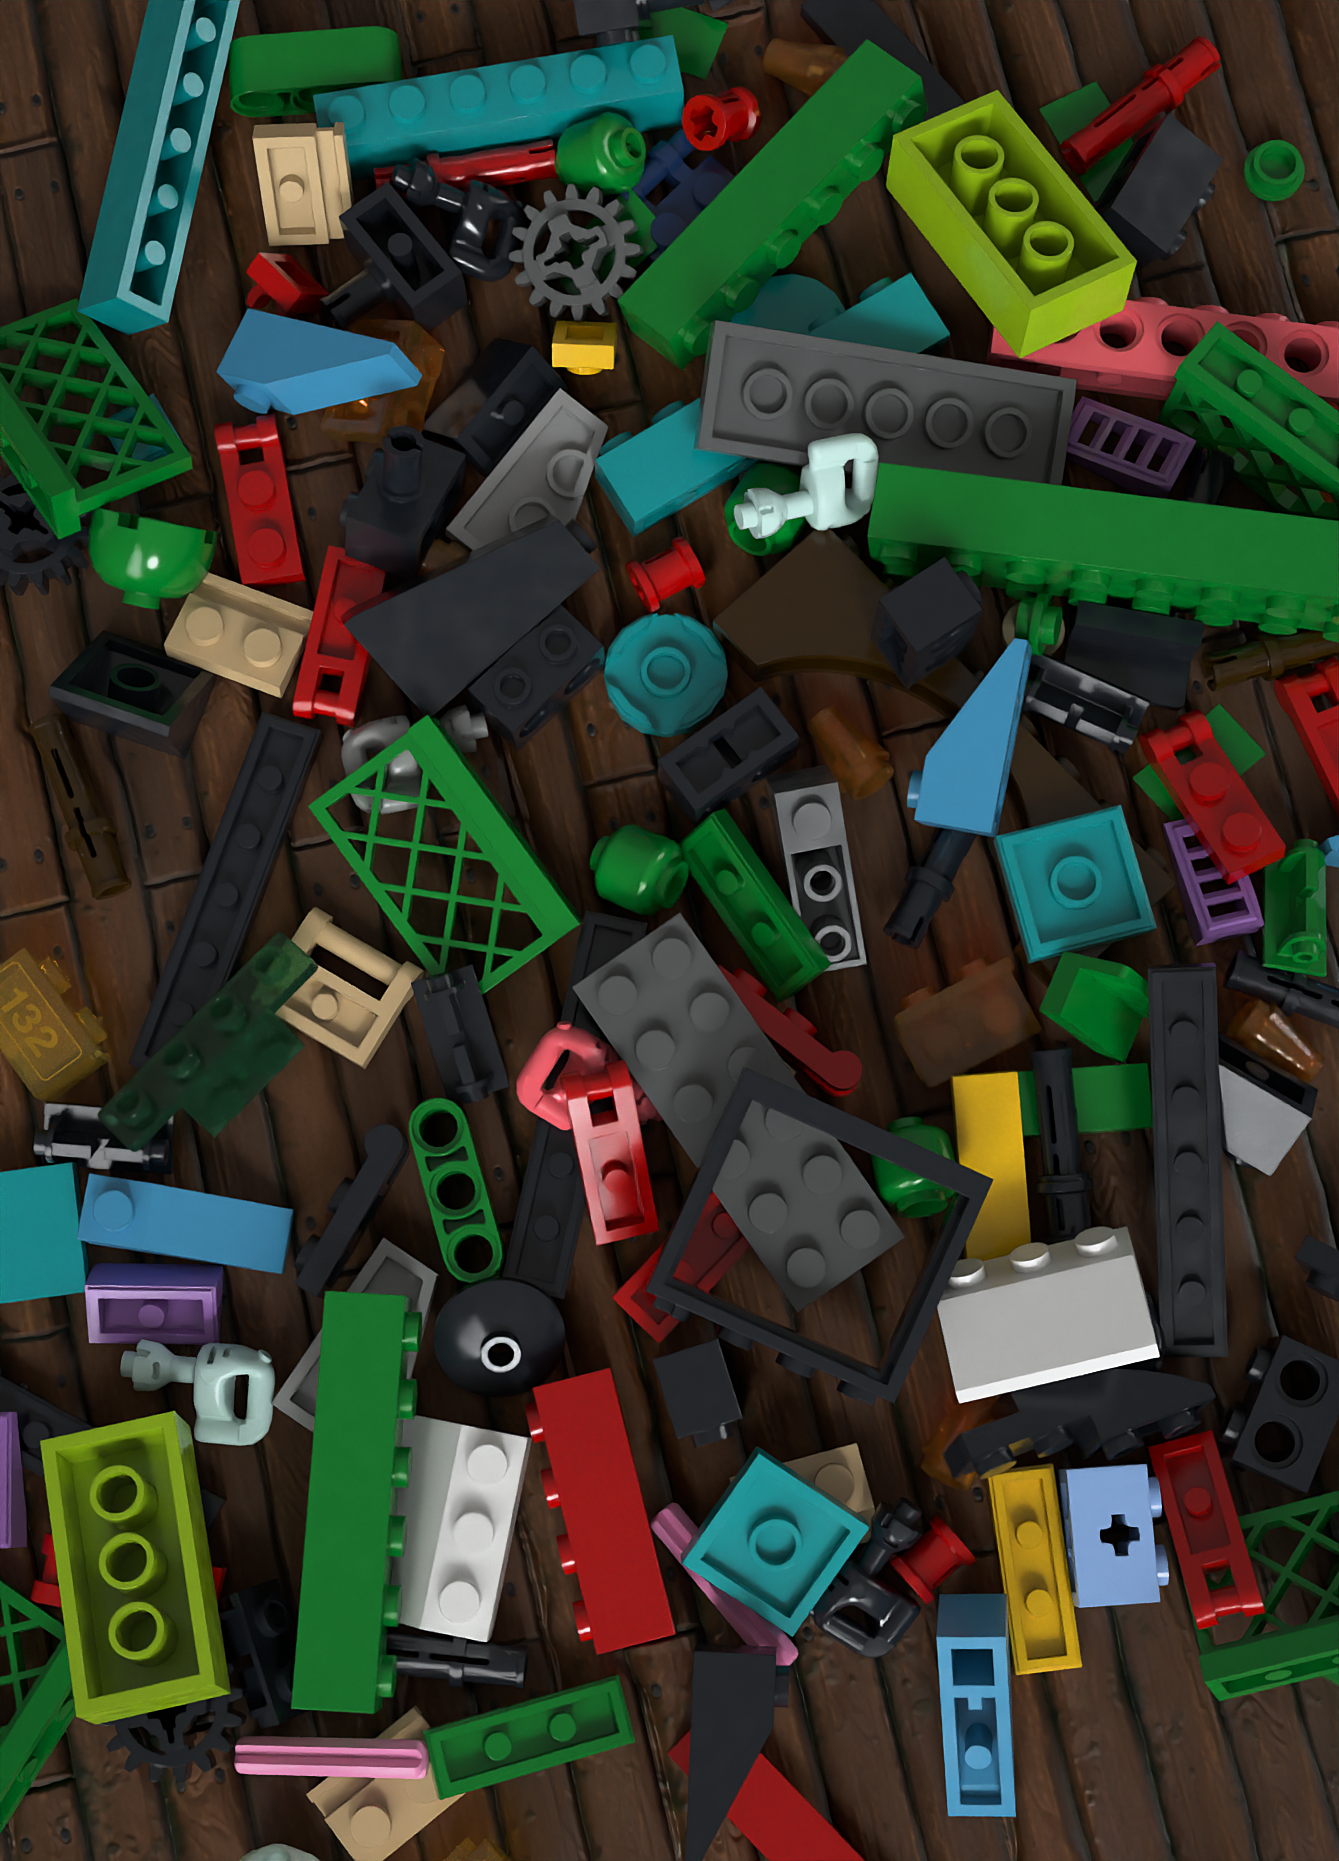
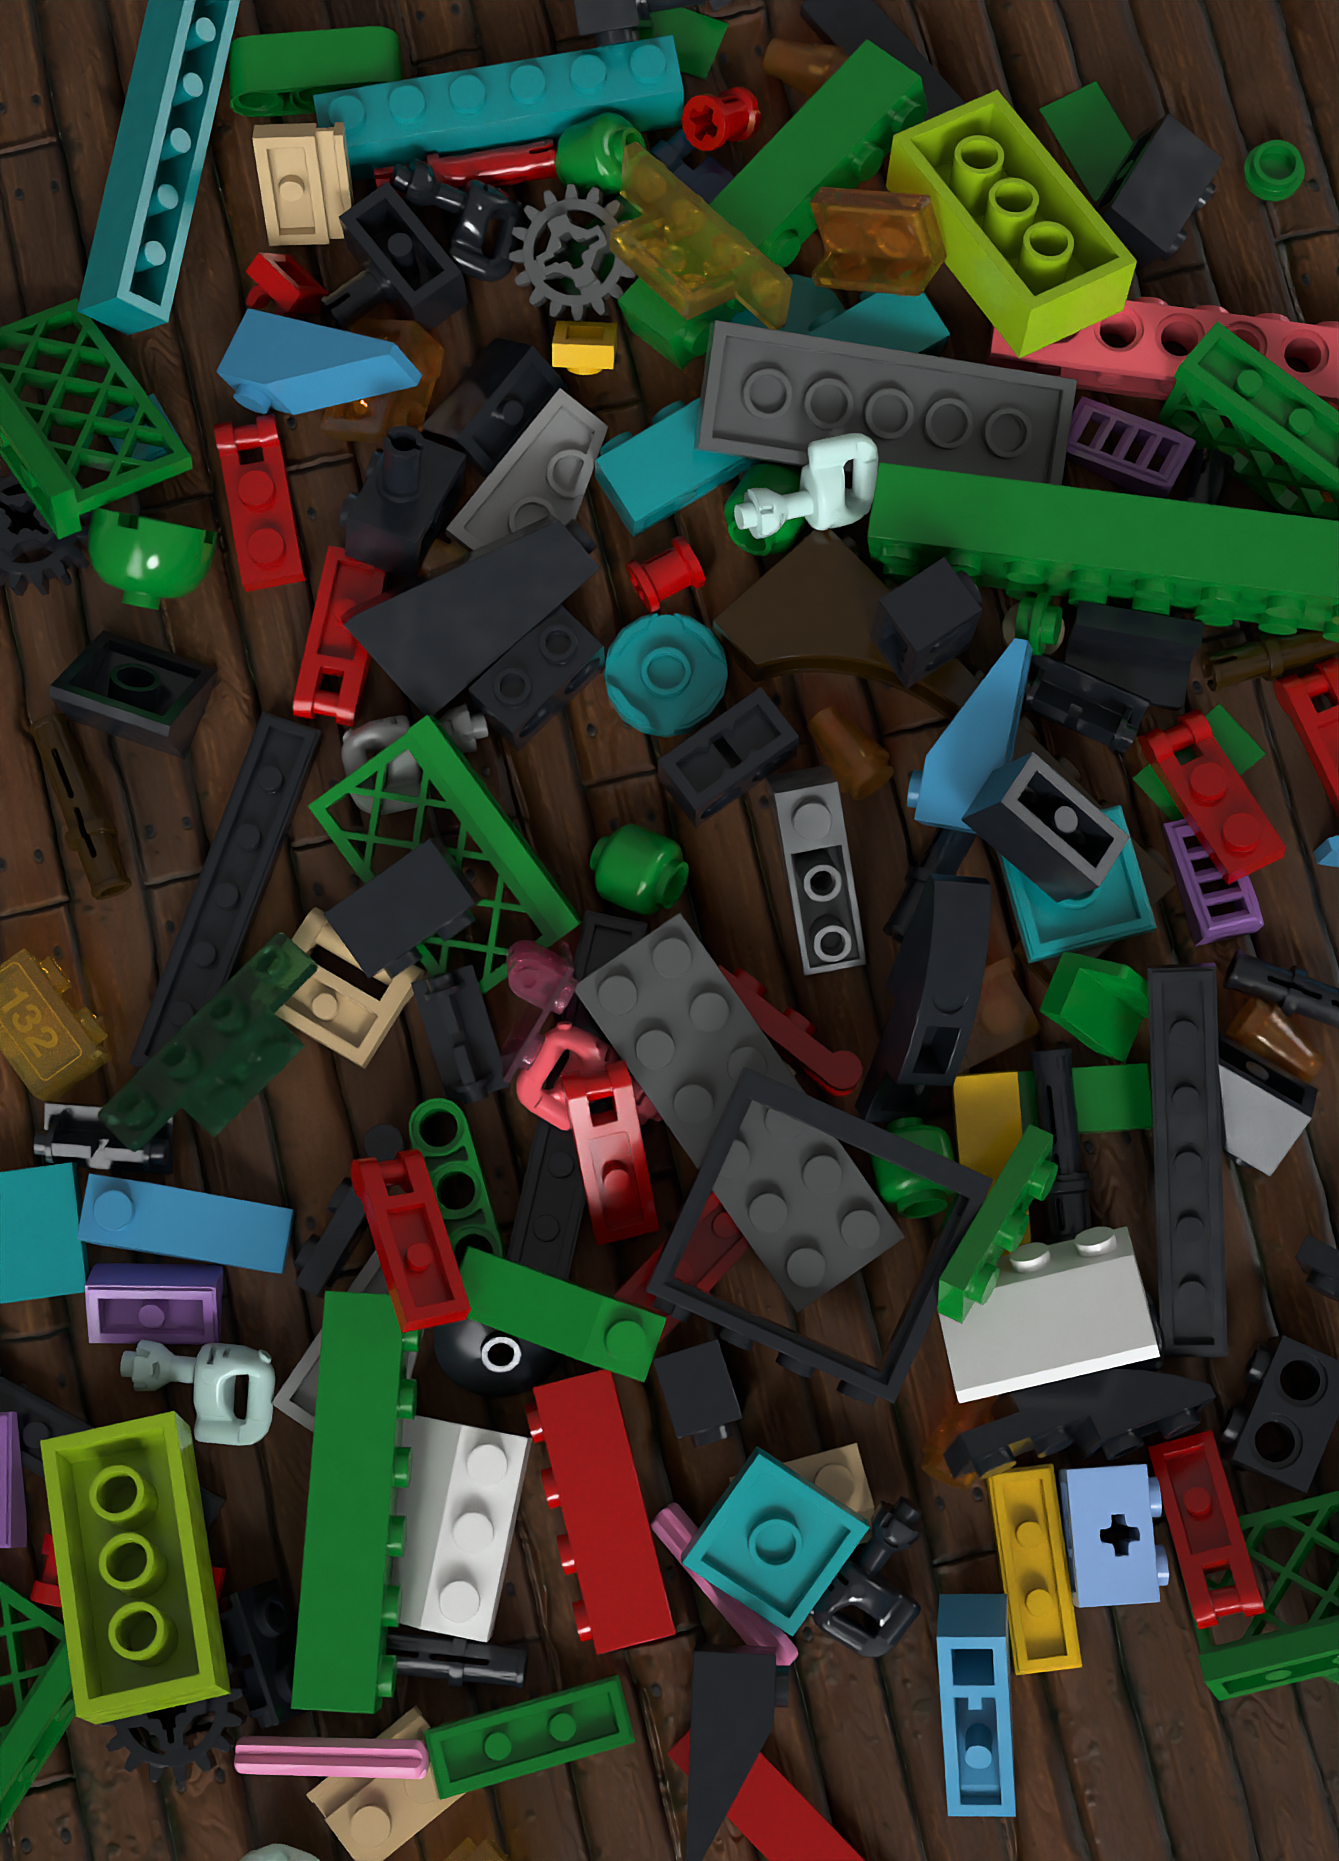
(240, 634): tan plate -> none
(405, 908): none -> black brick
(411, 1241): none -> red plate
(547, 985): none -> clear pink hinge
(561, 1314): none -> green slope
(690, 249): none -> clear yellow bracket
(752, 906): green tile -> none
(877, 241): none -> clear orange bracket
(932, 1559): red bush -> none
(936, 997): none -> black slope
(997, 1225): none -> green plate
(1045, 828): none -> black brick
(1159, 91): red pin -> none
(1296, 911): green hinge -> none

